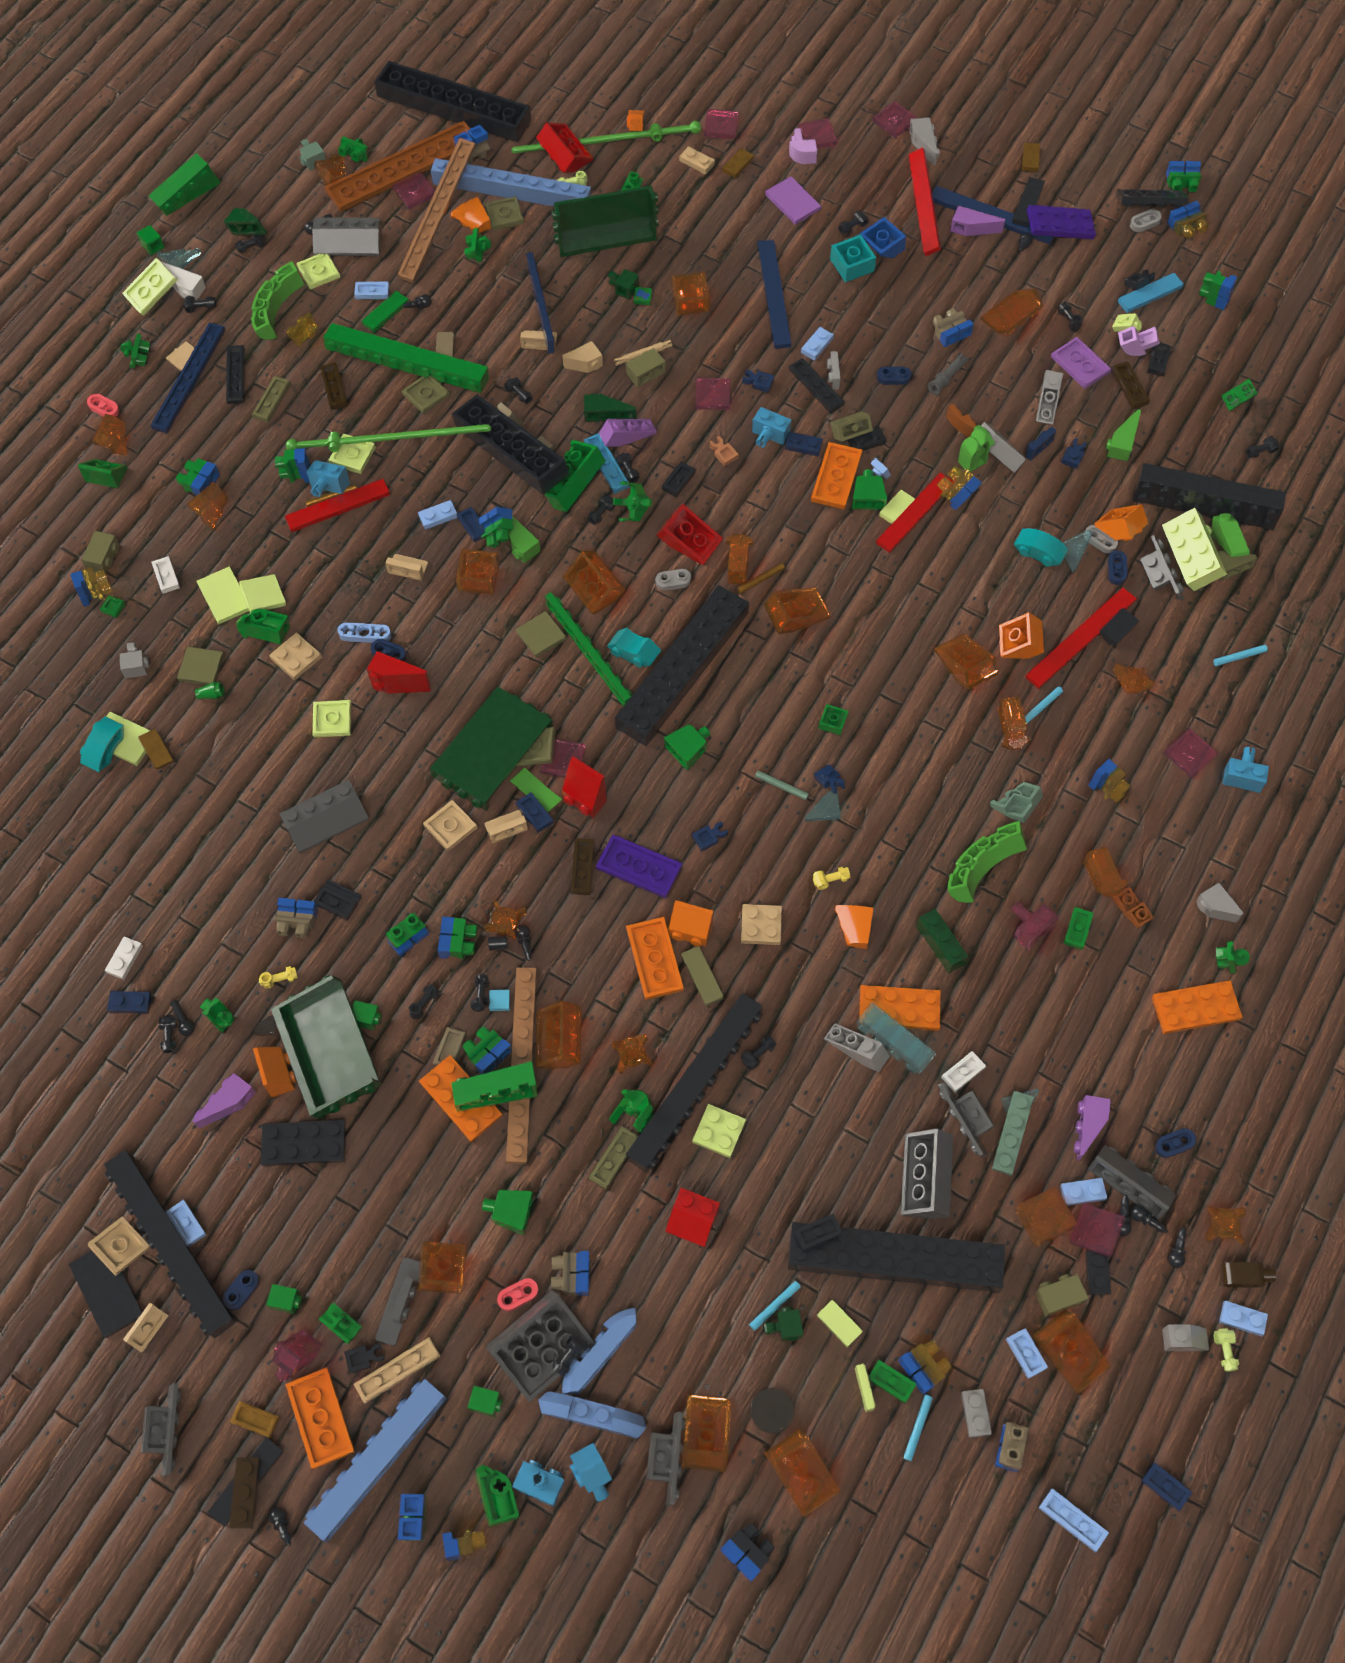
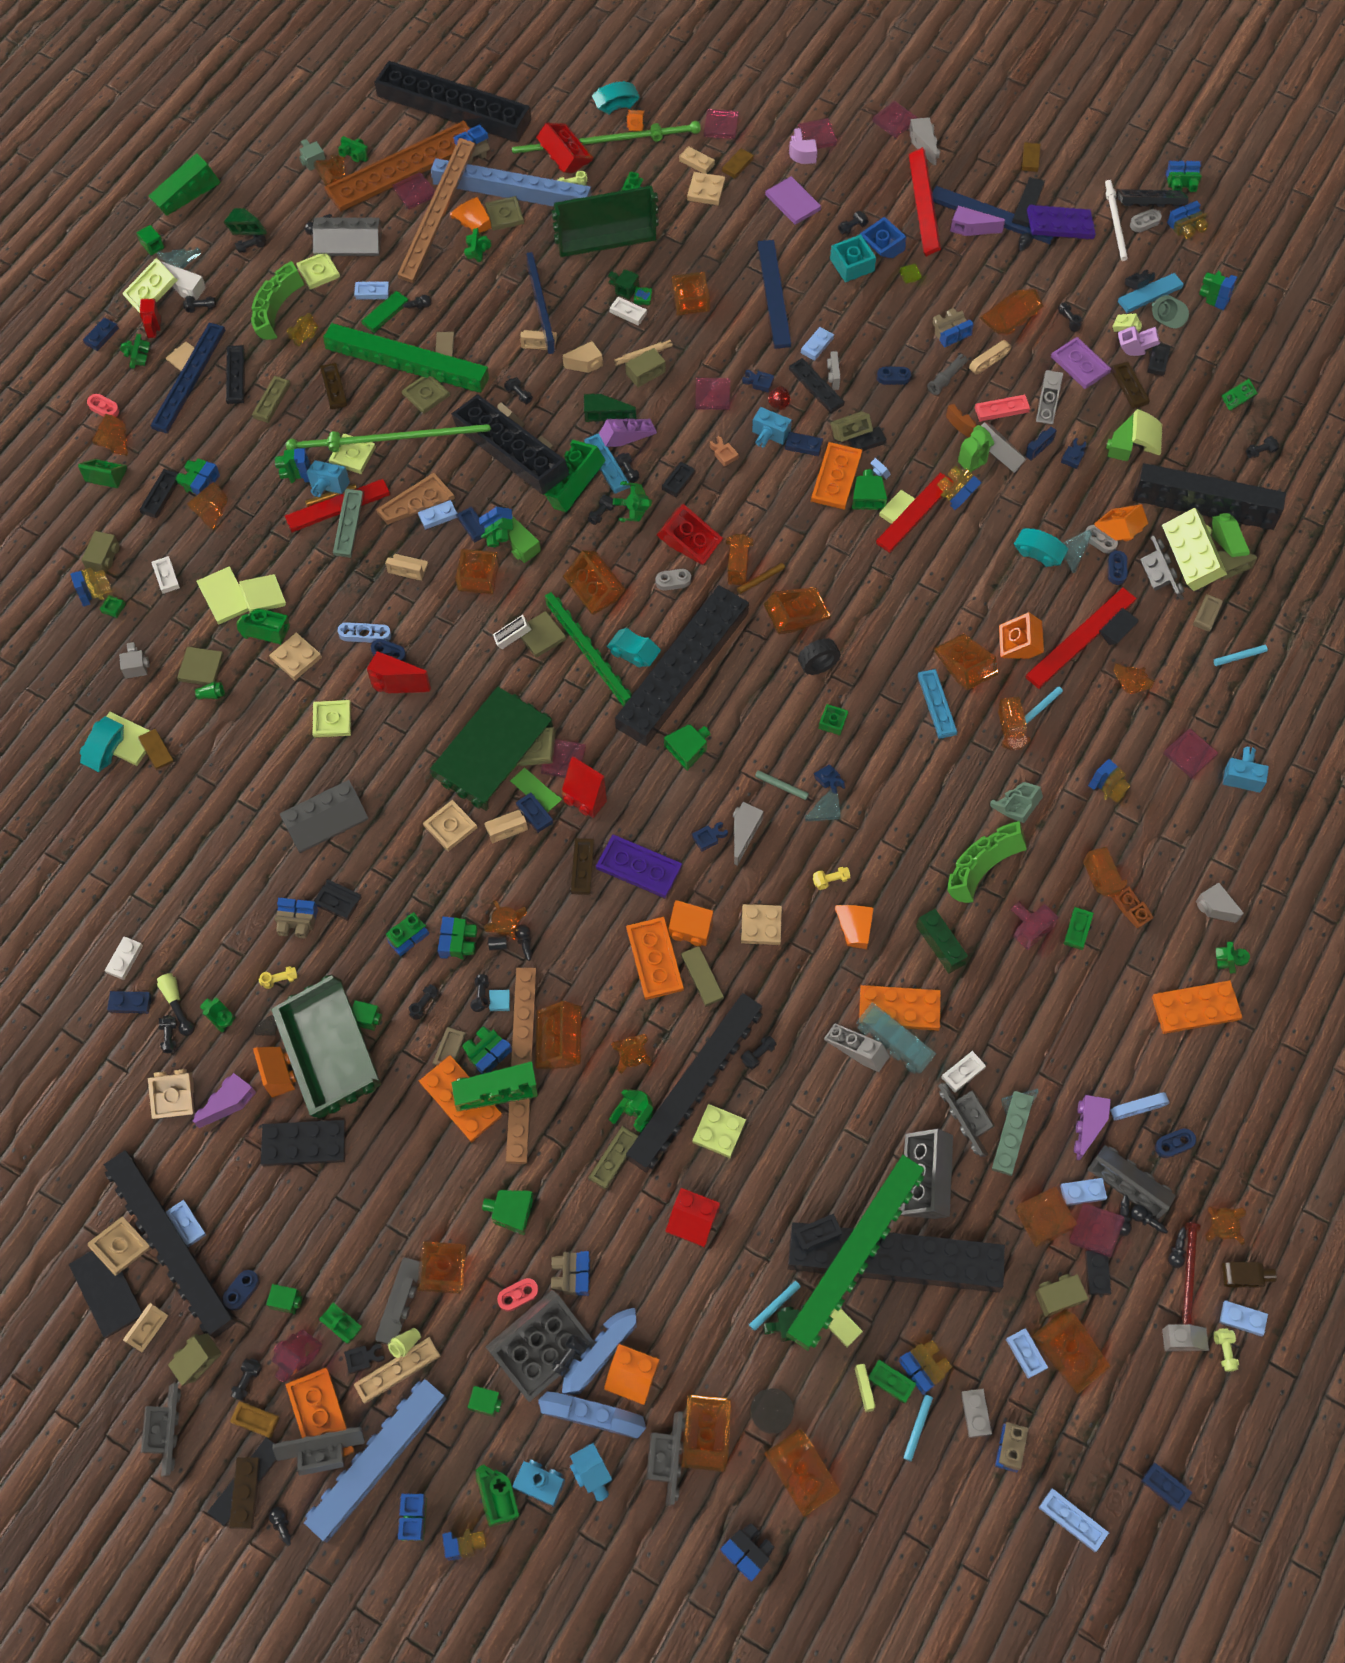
(100, 334): none -> dark blue plate
(150, 317): none -> red piece
(159, 494): none -> black plate
(168, 987): none -> yellowish green cone
(171, 1094): none -> tan plate
(194, 1358): none -> olive brick
(250, 1368): none -> black bar
(319, 1451): none -> dark grey bracket
(348, 523): none -> sand green plate
(403, 1343): none -> yellowish green cone
(421, 496): none -> medium nougat wing
(512, 632): none -> slope
(615, 96): none -> teal brick
(628, 311): none -> white plate
(631, 1374): none -> orange slope
(706, 188): none -> tan plate
(746, 822): none -> light grey slope
(779, 398): none -> clear red cone
(819, 656): none -> black tyre
(855, 1252): none -> green brick
(910, 273): none -> clear neon green tile
(937, 704): none -> dark azure tile
(990, 357): none -> tan beam
(1002, 408): none -> coral plate
(1111, 195): none -> white bar
(1139, 1106): none -> light blue beam
(1147, 432): none -> yellowish green slope
(1170, 311): none -> sand green piece
(1192, 1229): none -> clear red bar
(1207, 613): none -> dark tan tile

